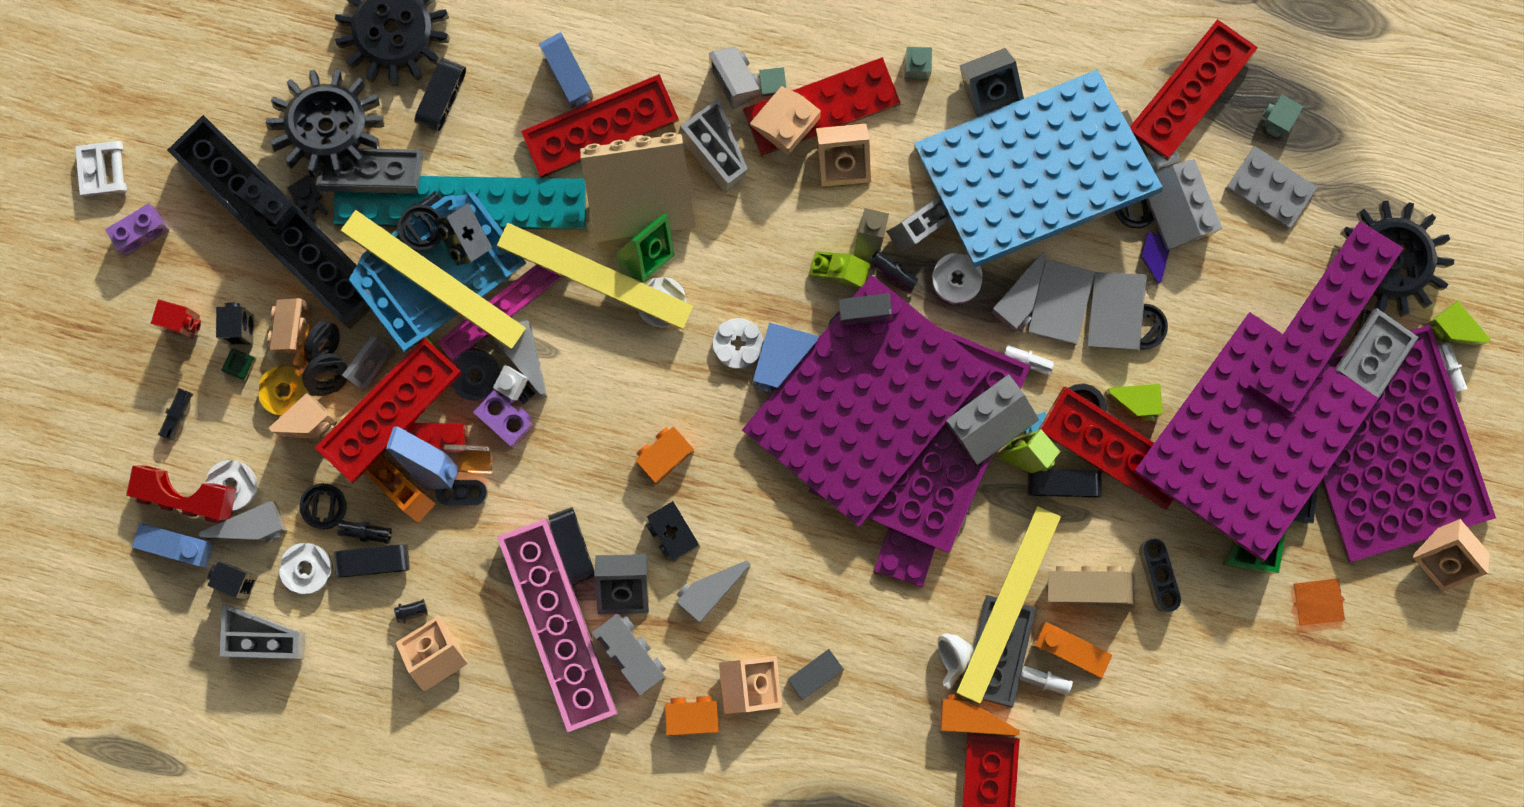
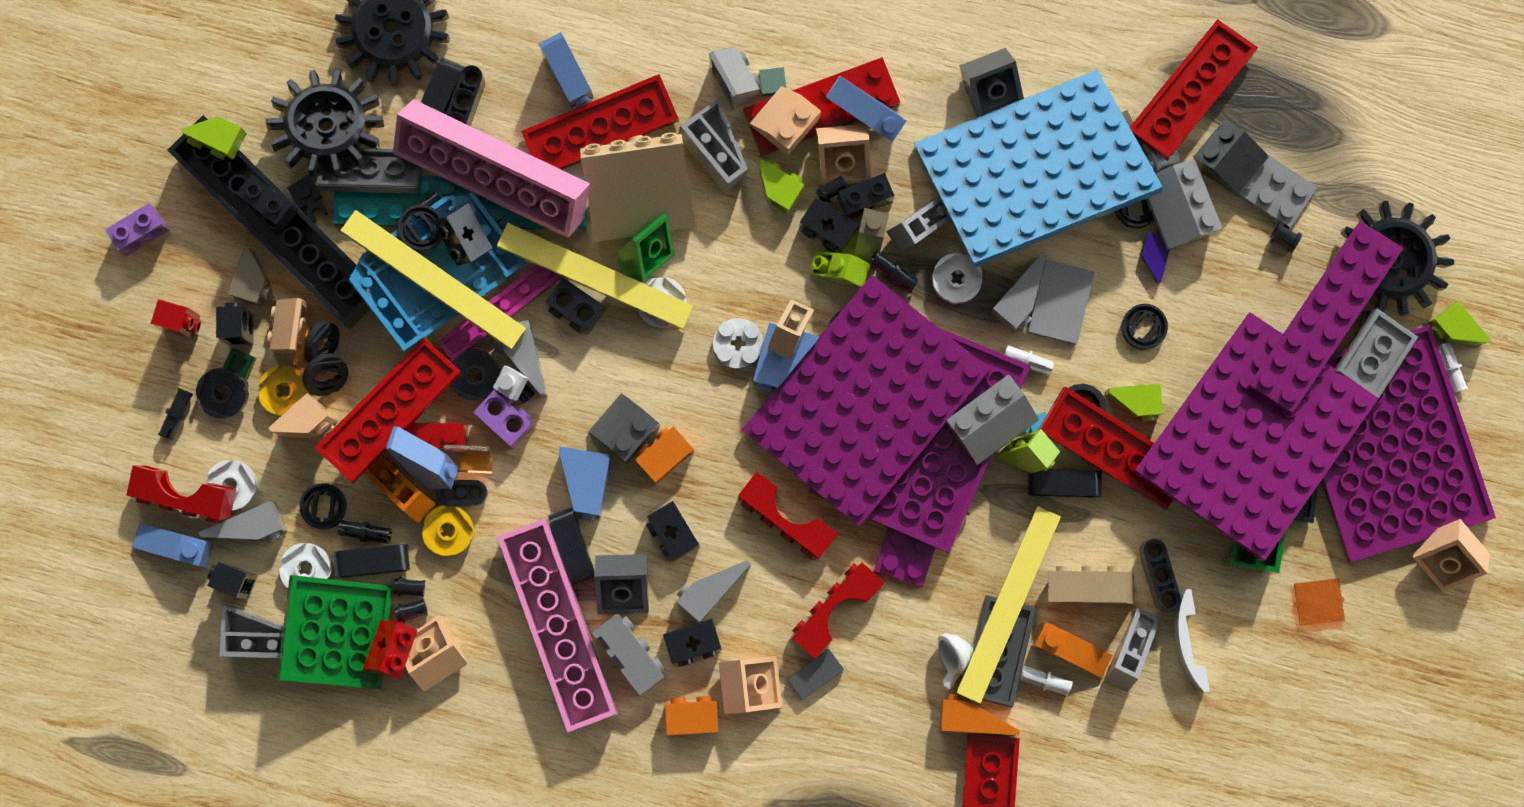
(93, 172): white plate -> none
(210, 399): none -> black plate
(218, 135): none -> lime slope
(250, 280): none -> dark tan slope
(331, 631): none -> green plate
(368, 362): light grey plate -> none
(390, 649): none -> red brick
(408, 587): none -> black pin
(447, 545): none -> yellow plate
(466, 90): none -> black beam
(490, 168): none -> bright pink brick
(579, 301): none -> black brick
(586, 480): none -> medium blue slope
(624, 428): none -> dark grey slope
(677, 641): none -> black brick
(780, 188): none -> lime slope
(790, 329): none -> tan slope
(812, 536): none -> red arch
(821, 213): none -> black brick
(831, 189): none -> black pin
(859, 585): none -> red arch
(865, 309): dark grey panel -> none
(866, 108): none -> medium blue slope
(866, 194): none -> black brick
(918, 63): sand green brick -> none
(1117, 311): light grey tile -> none
(1132, 650): none -> light grey slope
(1196, 674): none -> white slope
(1230, 157): none -> pearl dark grey slope
(1281, 116): sand green brick -> none
(1285, 237): none -> black bush

